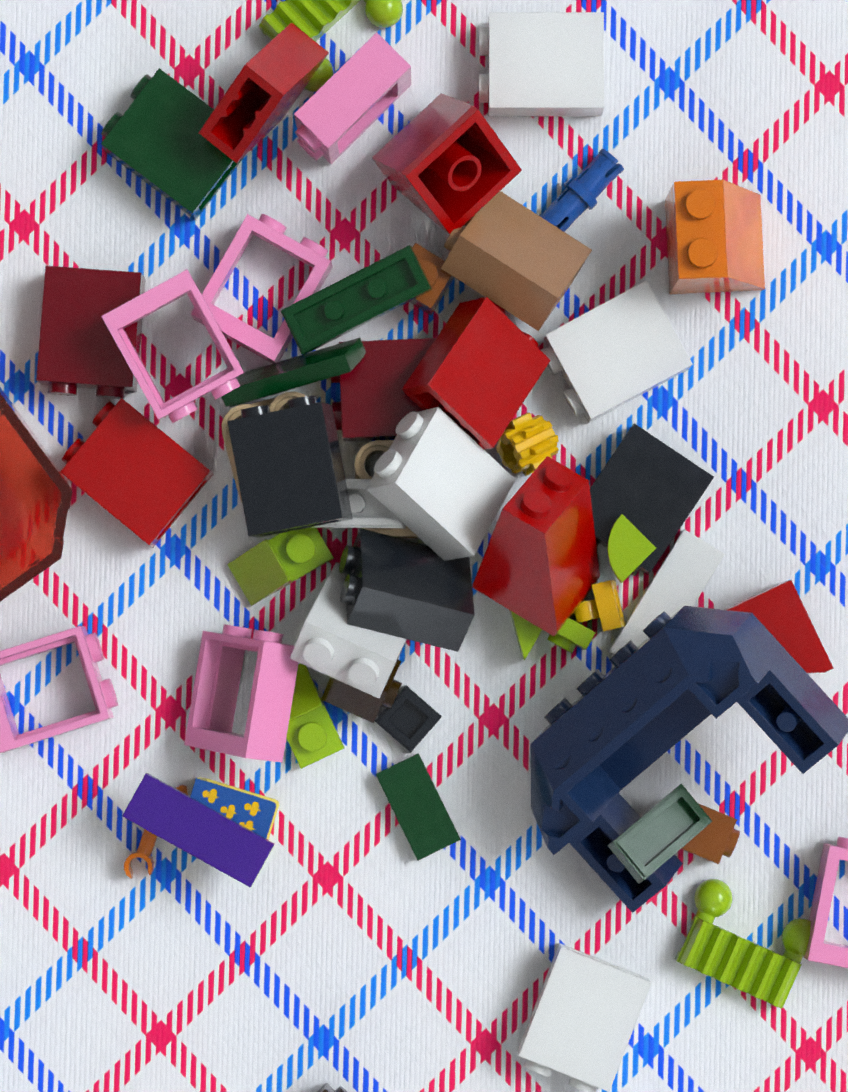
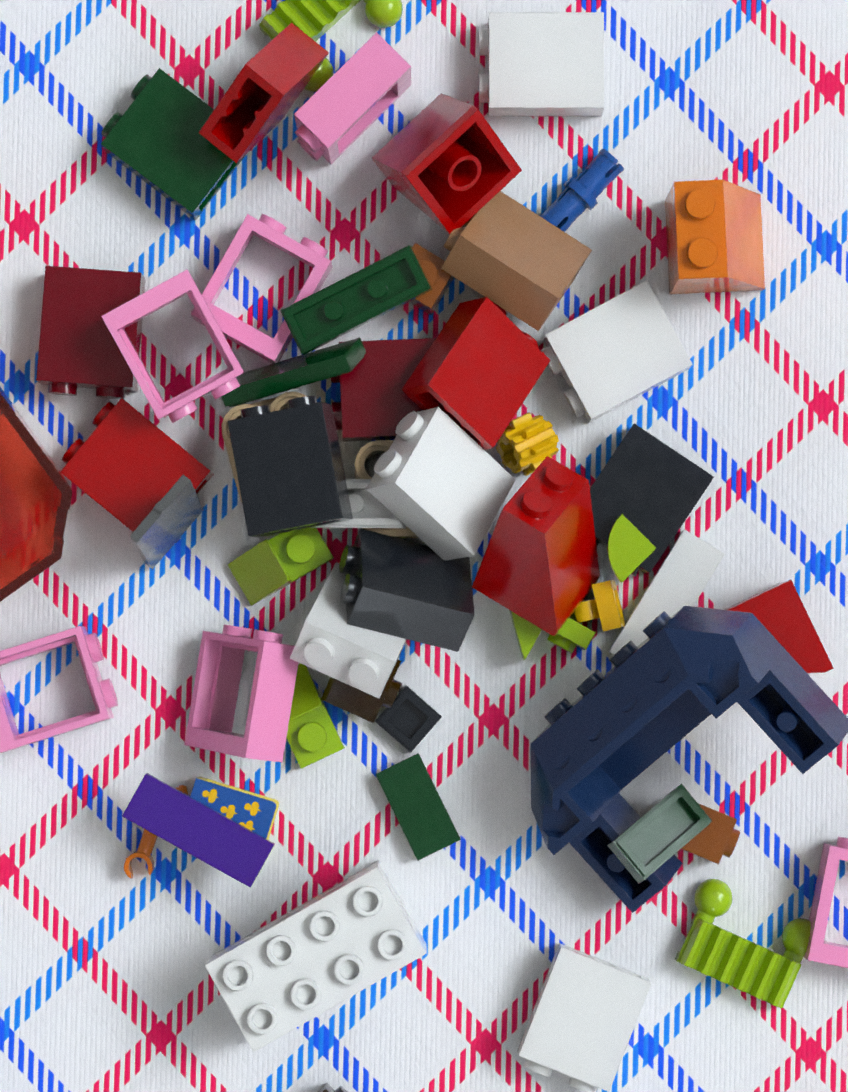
(167, 522): none -> dark grey piece
(316, 956): none -> white piece

